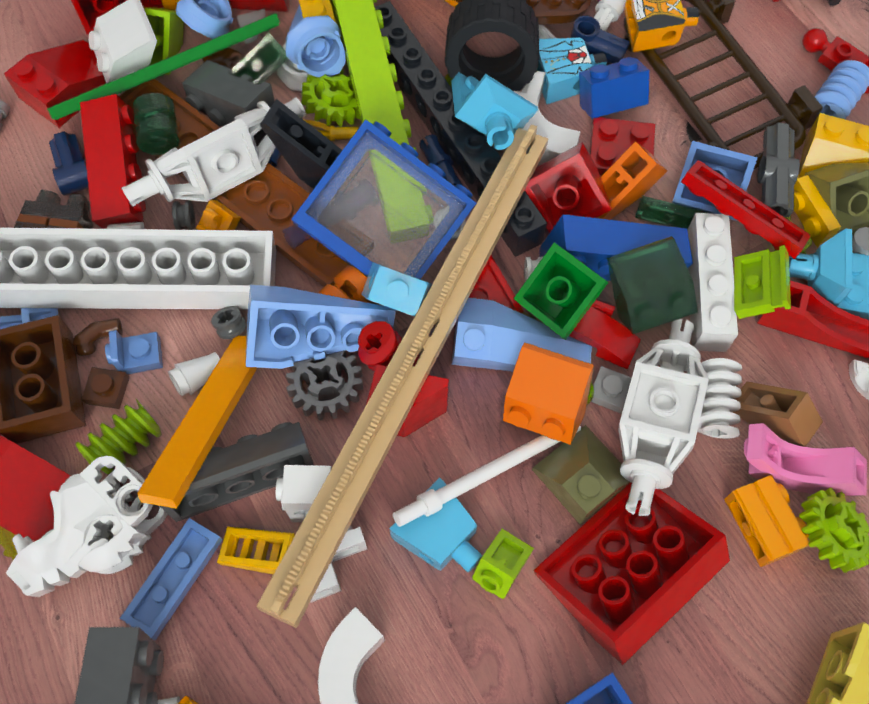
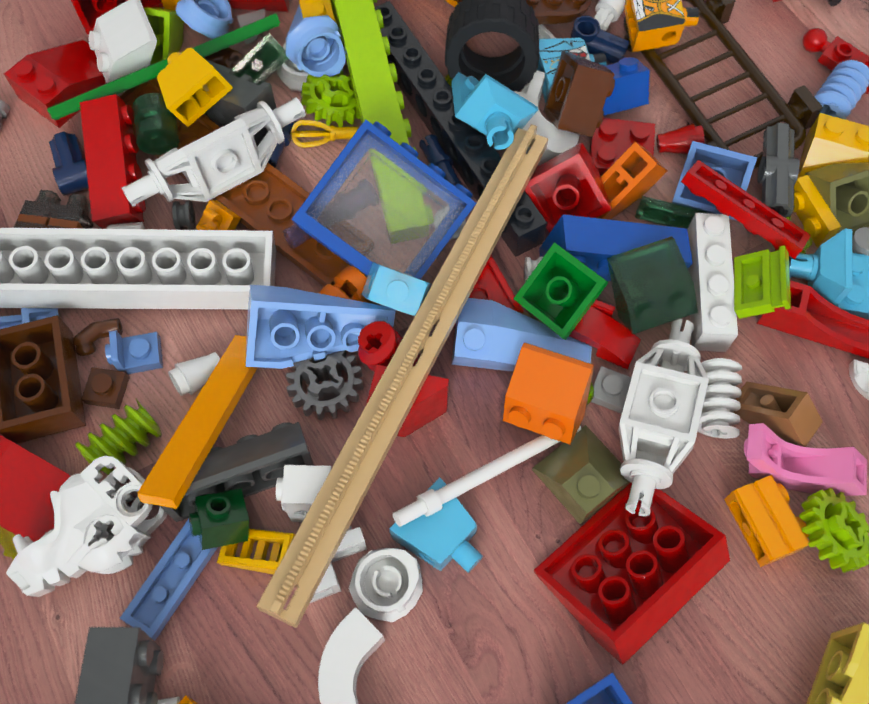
(191, 85): none -> yellow torso
(220, 519): none -> dark green brick
(228, 322): dark grey bush -> none
(299, 143): black slope -> none
(386, 584): none -> white hat
(502, 563): lime bracket -> none
(578, 94): none -> reddish brown slope
(680, 139): none -> red cone

